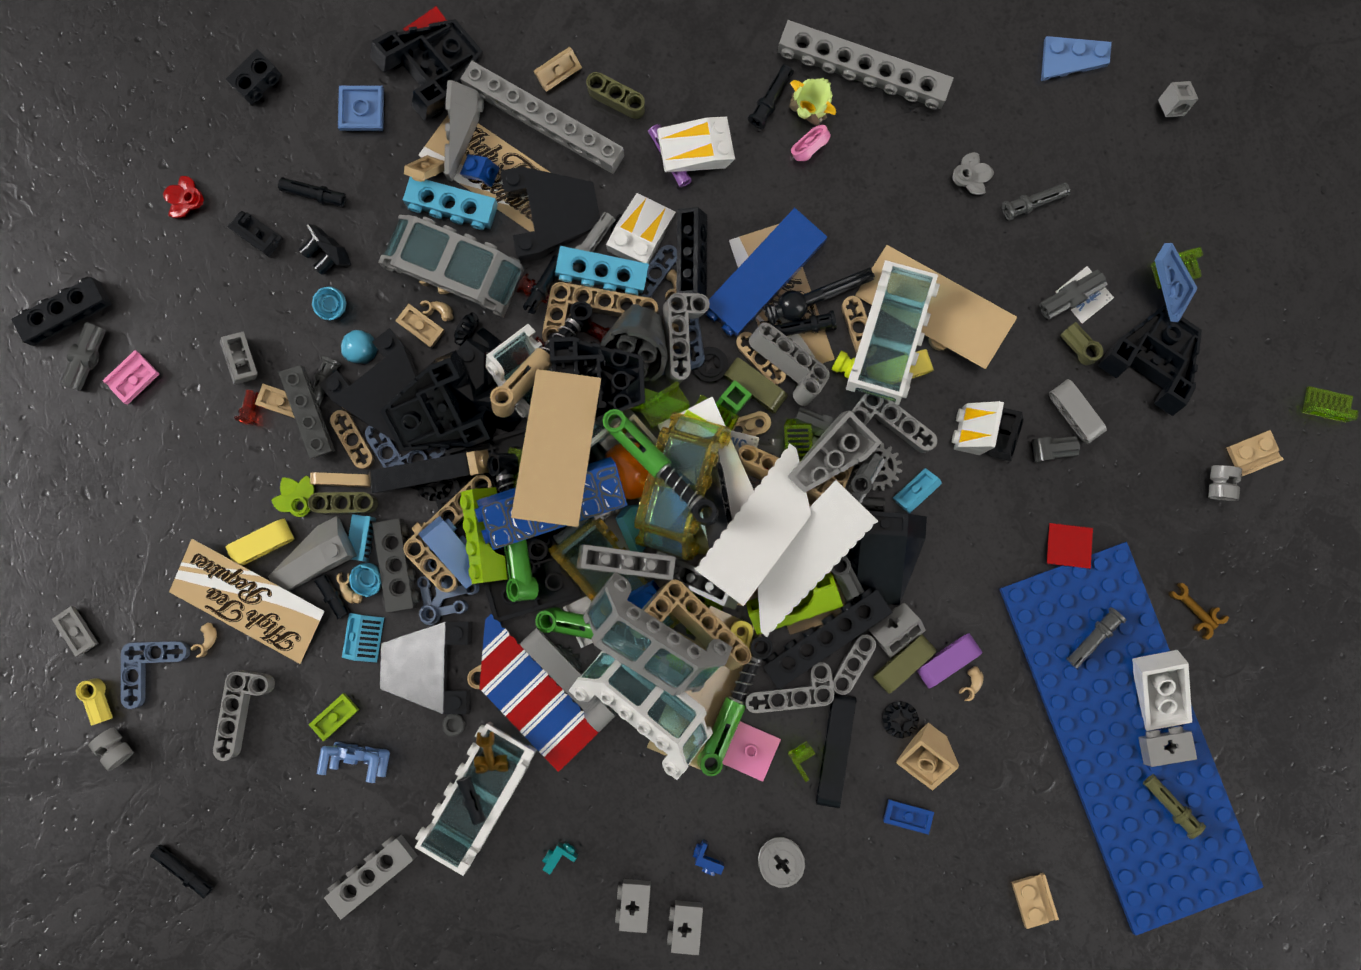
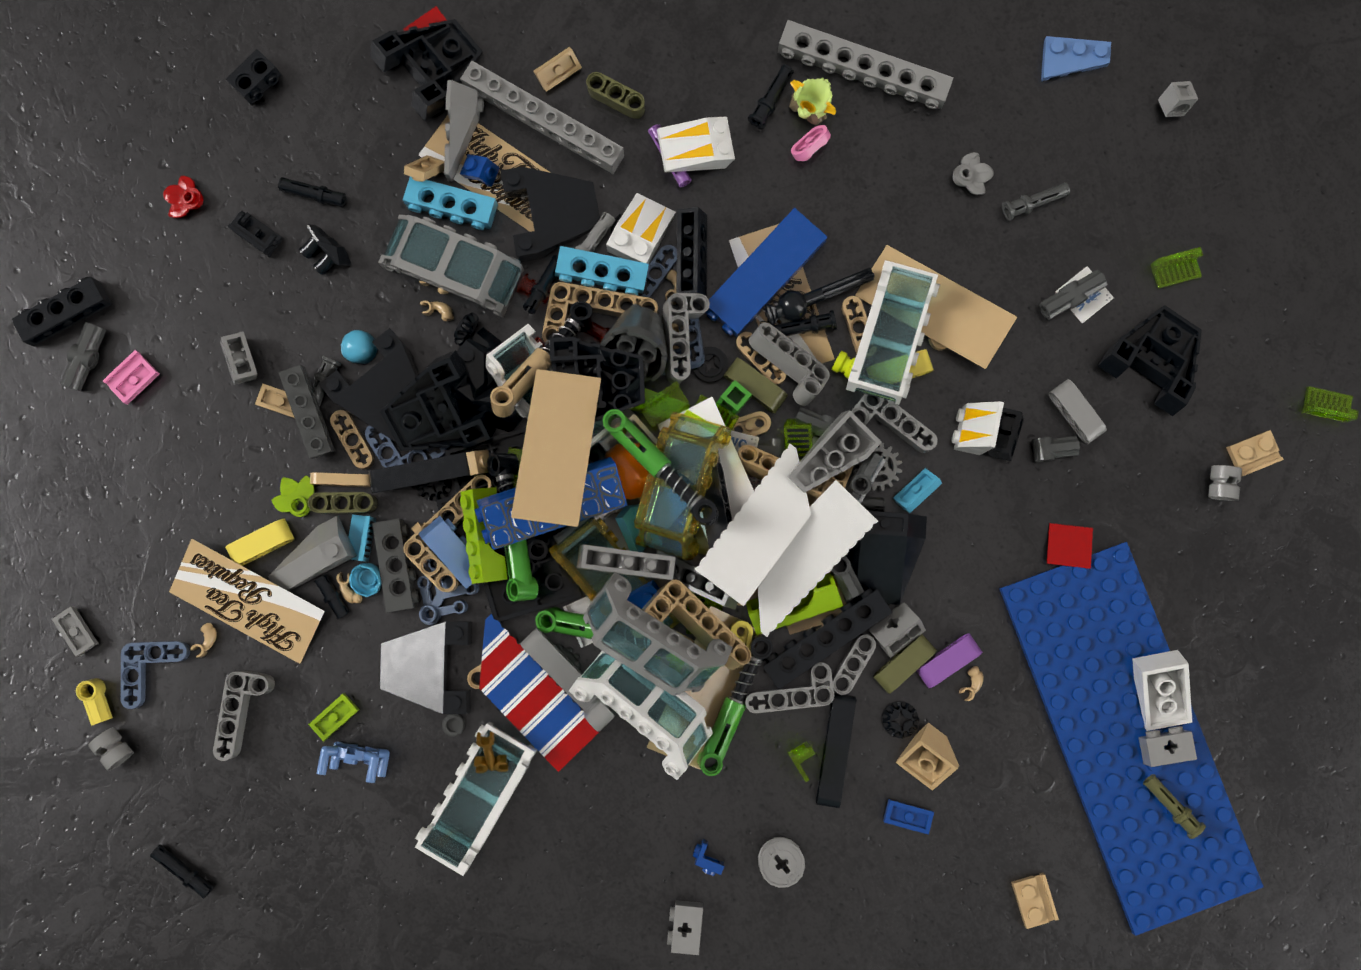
(248, 408): clear red pin -> none
(329, 303): medium azure hair -> none
(343, 902): light grey brick -> none
(361, 108): medium blue plate -> none
(362, 638): medium azure panel -> none
(420, 325): tan plate -> none
(471, 800): black pin -> none
(553, 857): teal bracket -> none
(636, 919): light grey brick -> none
(751, 751): bright pink plate -> none
(1080, 341): olive piece -> none
(1103, 630): dark grey pin -> none
(1175, 281): medium blue wing -> none
(1210, 620): pearl gold bar -> none

